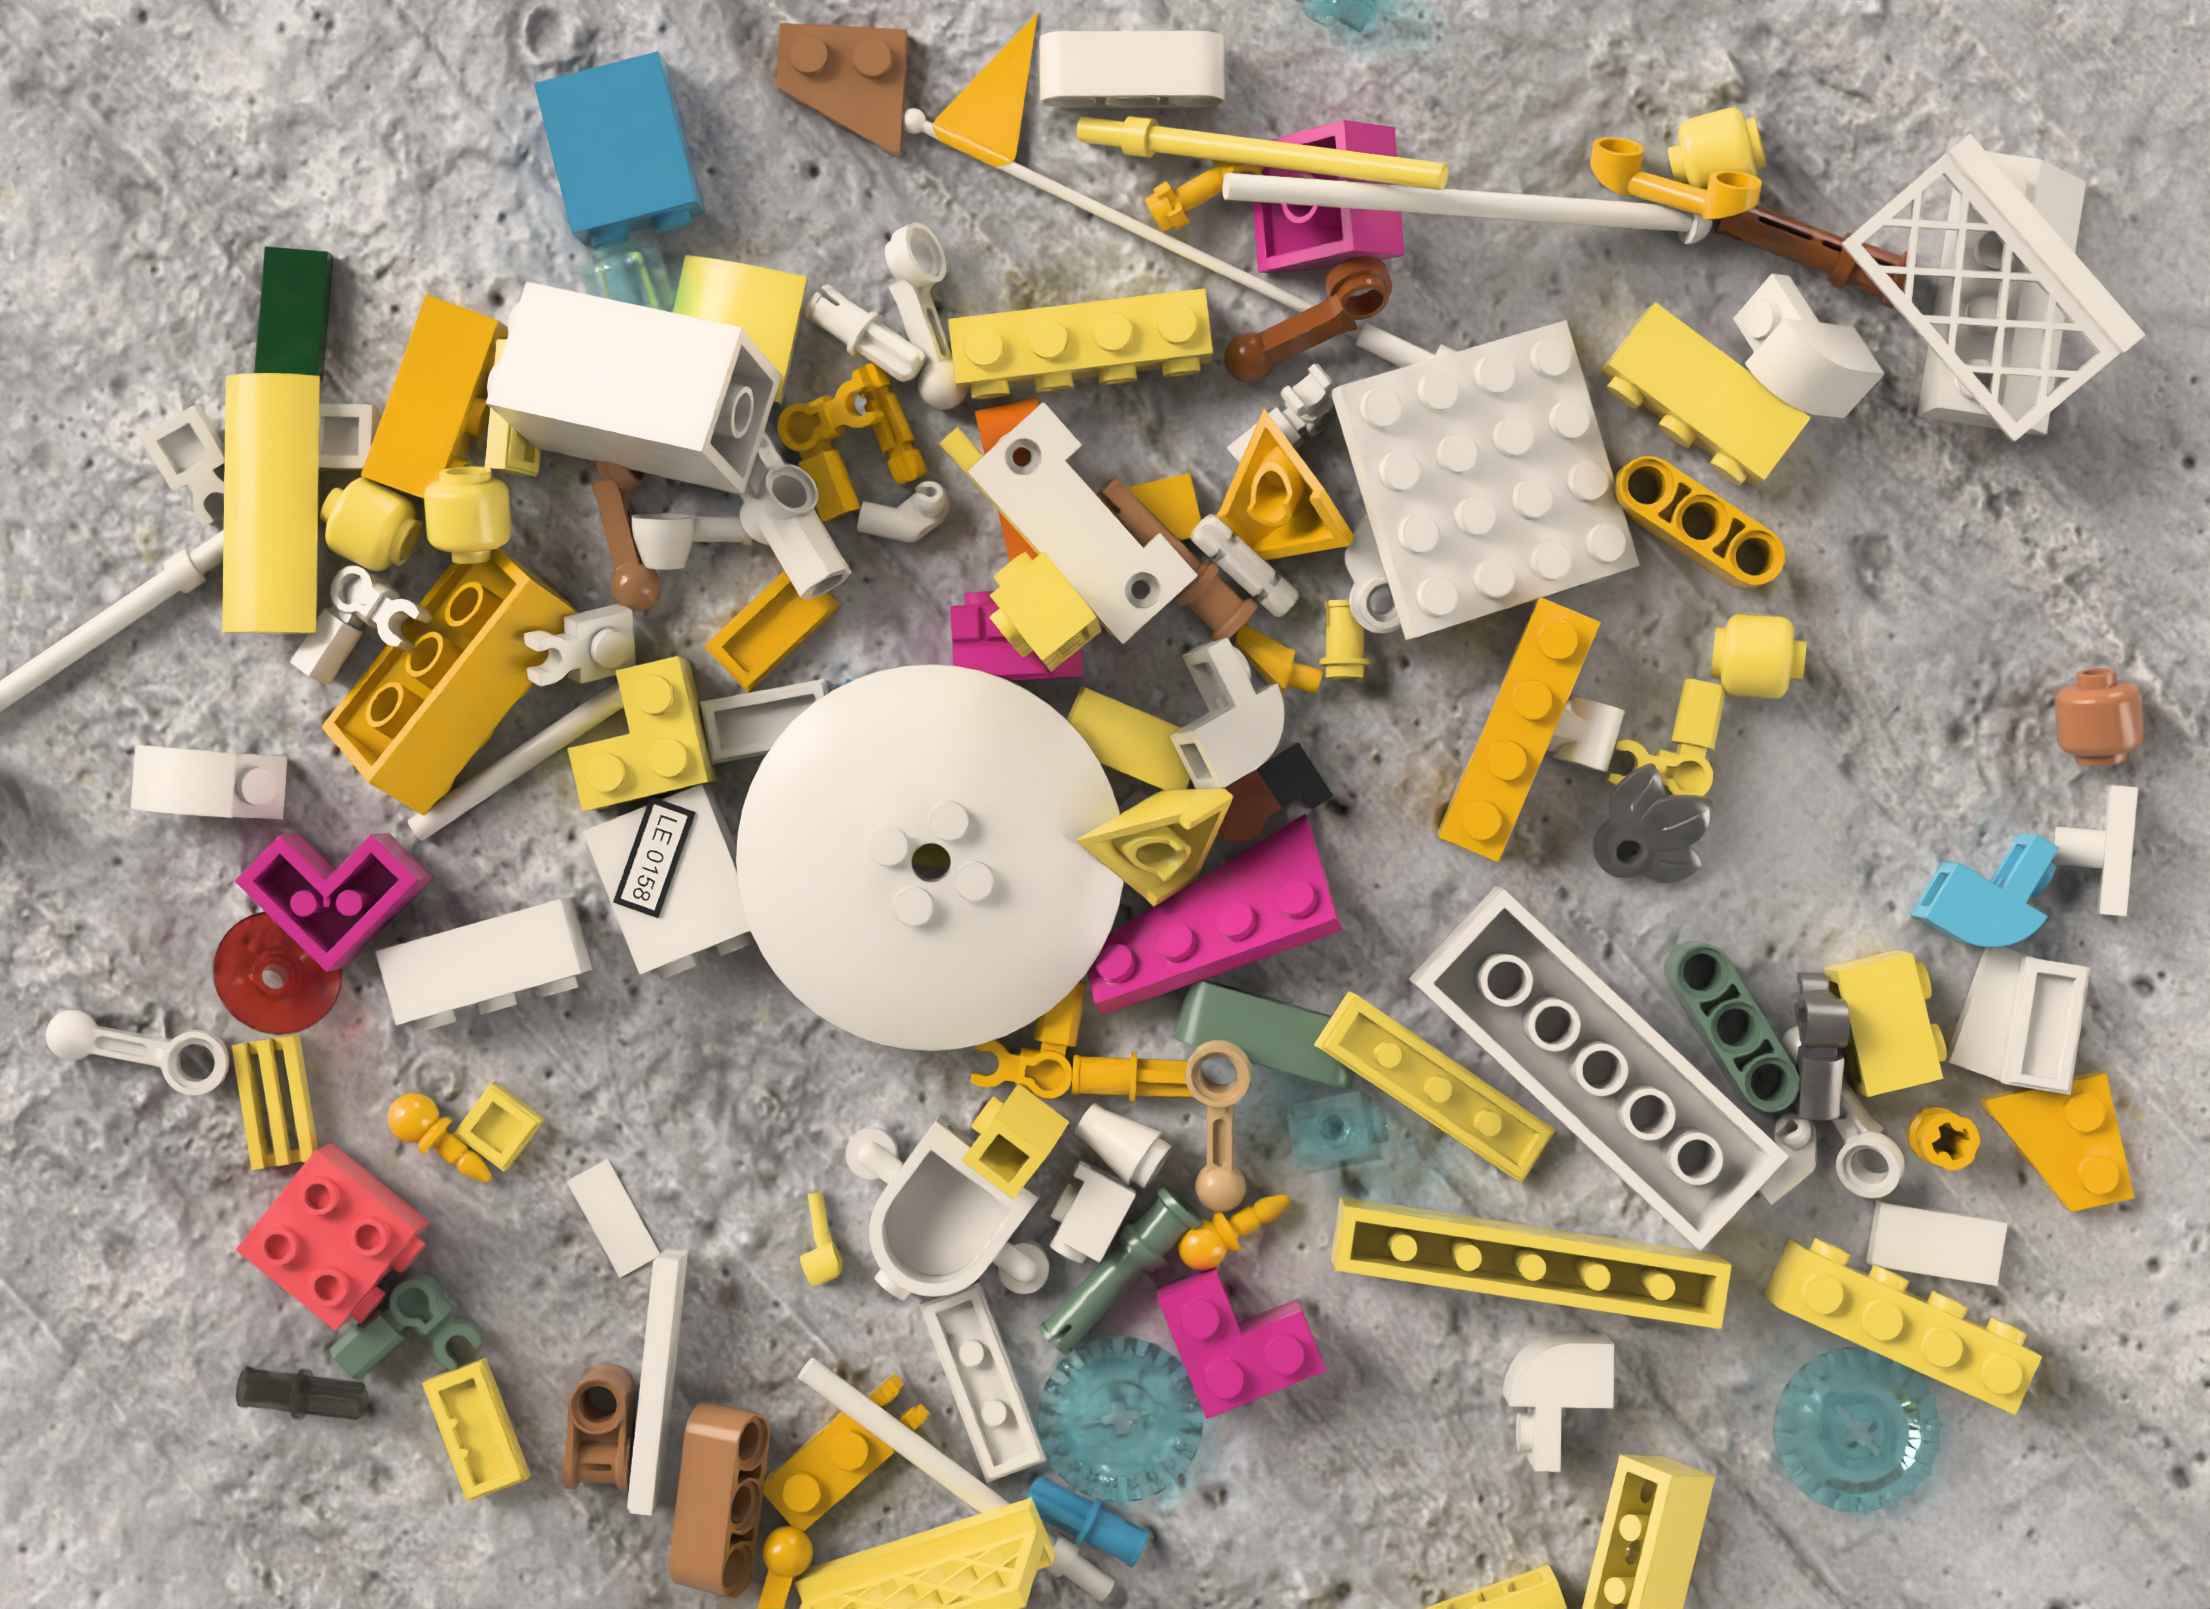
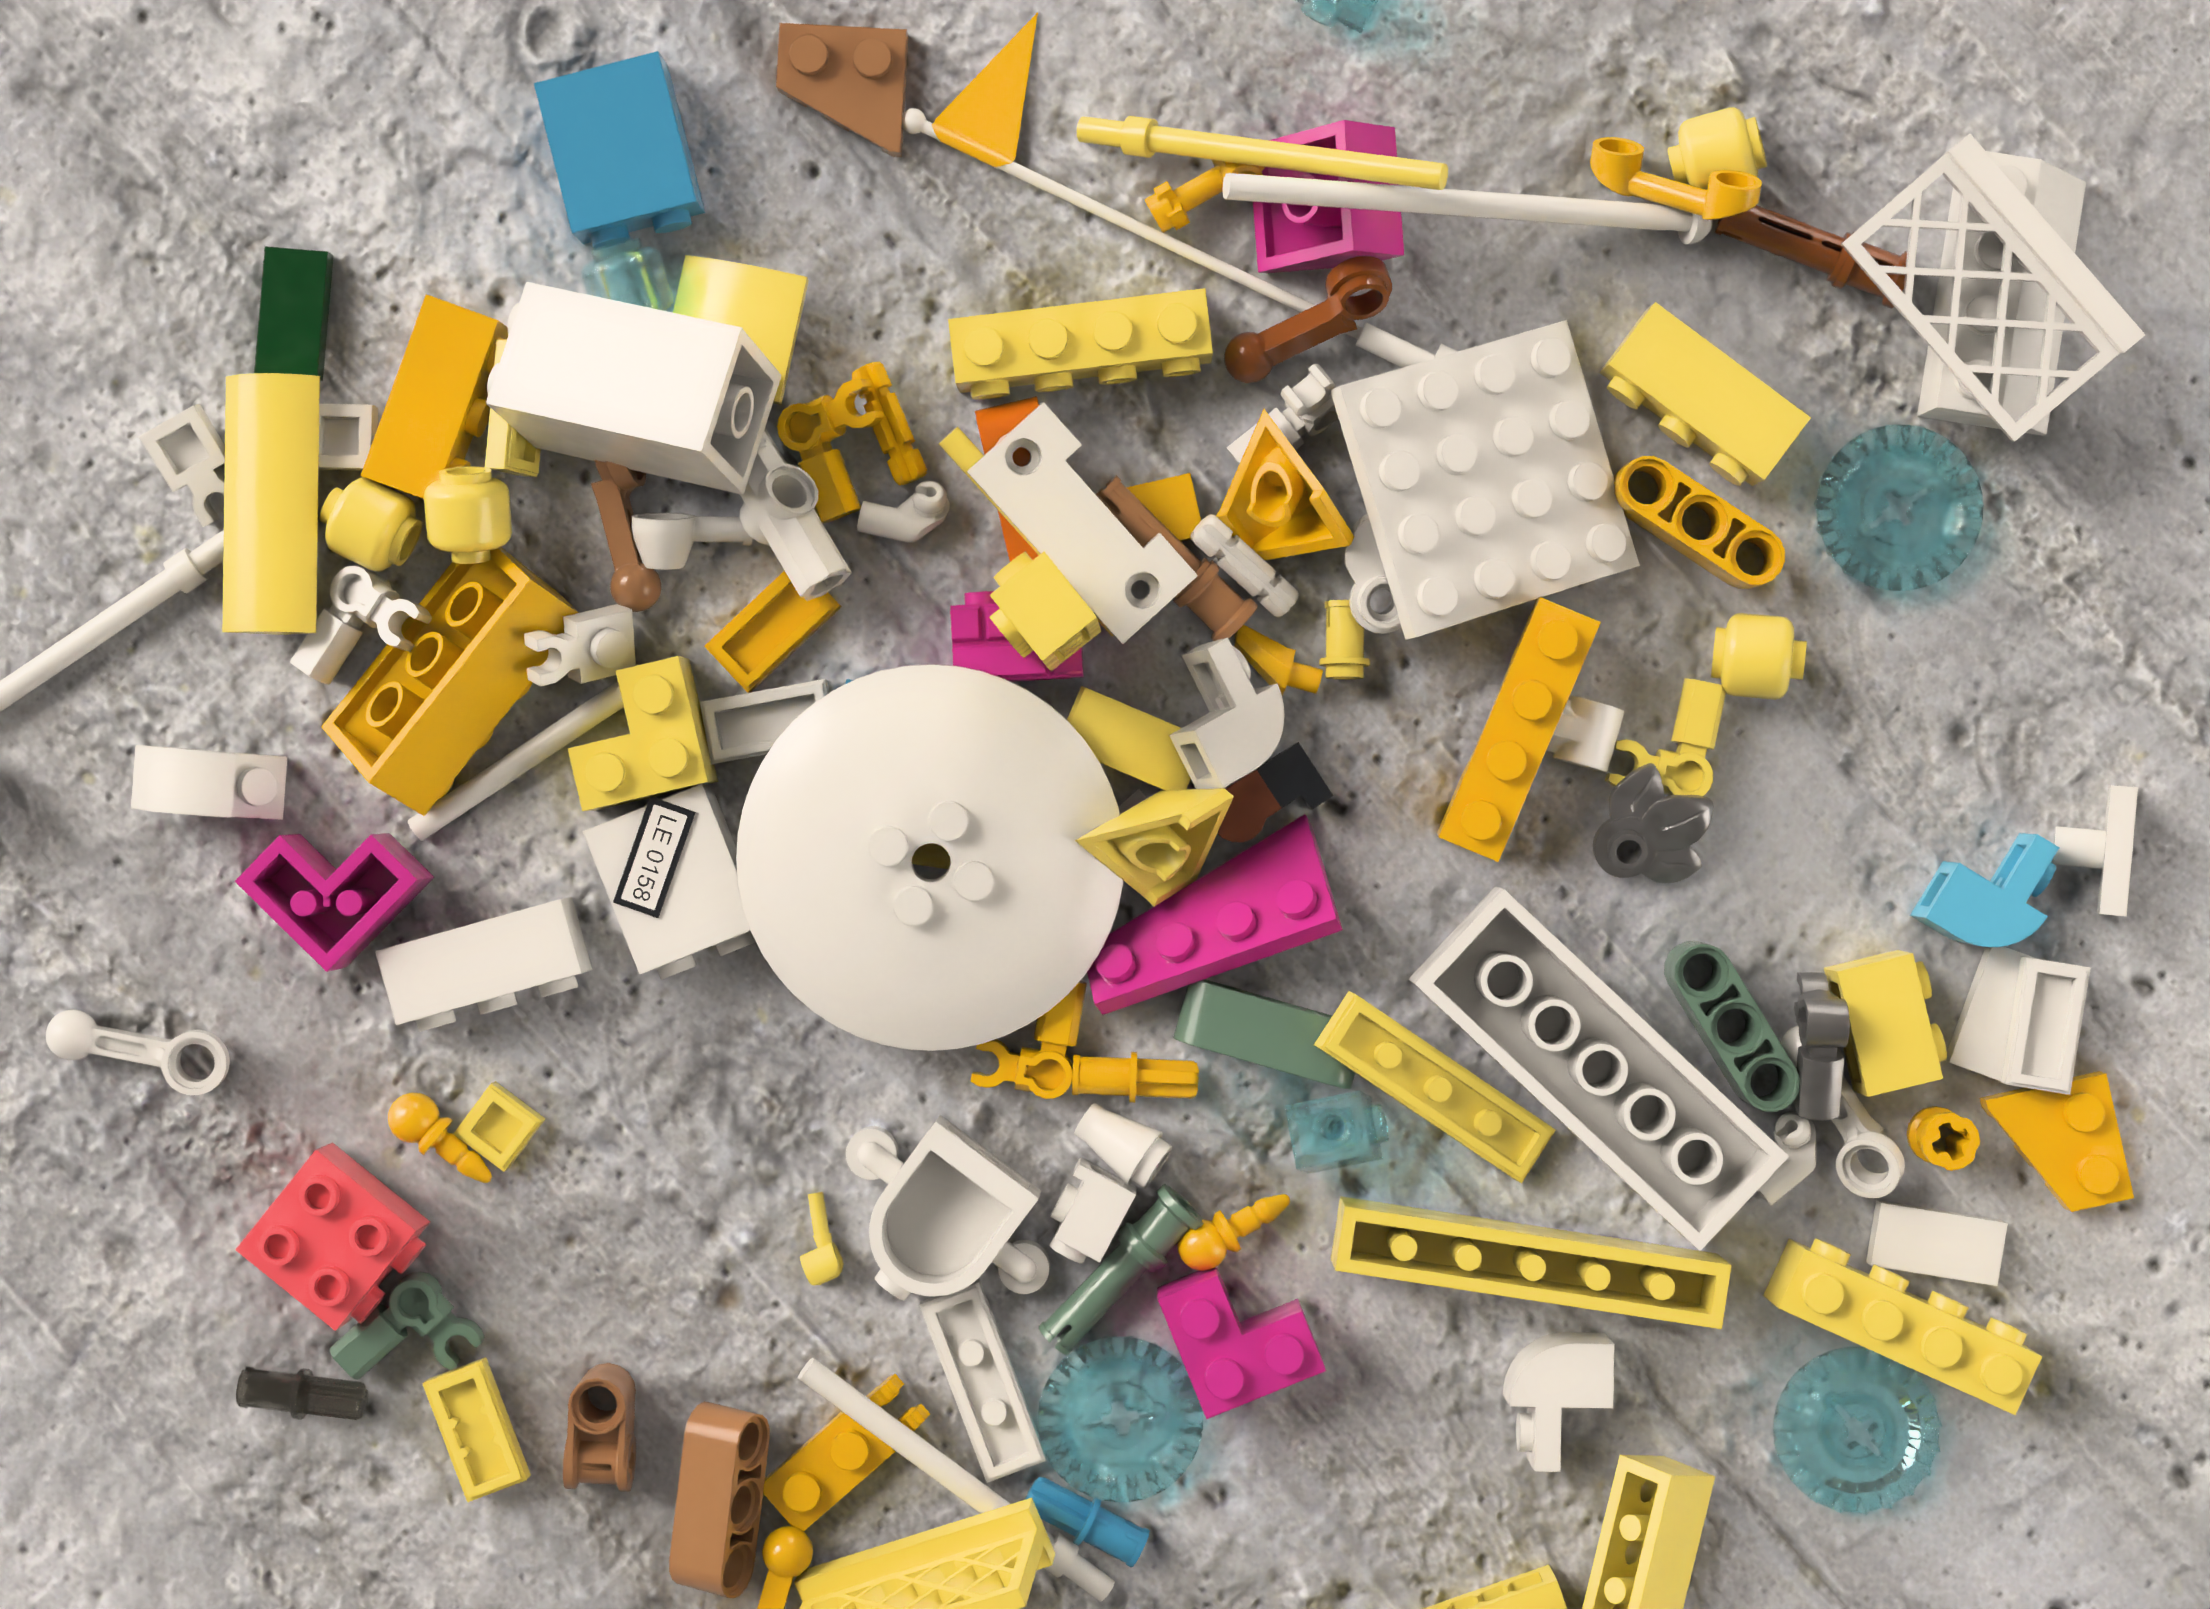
(251, 1103): light yellow tile -> none
(260, 946): clear red dish -> none
(613, 1218): white sticker -> none
(657, 1381): white tile -> none
(865, 334): white axle -> none
(918, 264): white piece -> none
(1013, 1139): light yellow brick -> none
(1132, 69): white beam -> none
(1220, 1183): tan piece -> none
(1799, 359): white brick -> none
(1940, 523): none -> clear light blue gear
(2099, 718): nougat head -> none

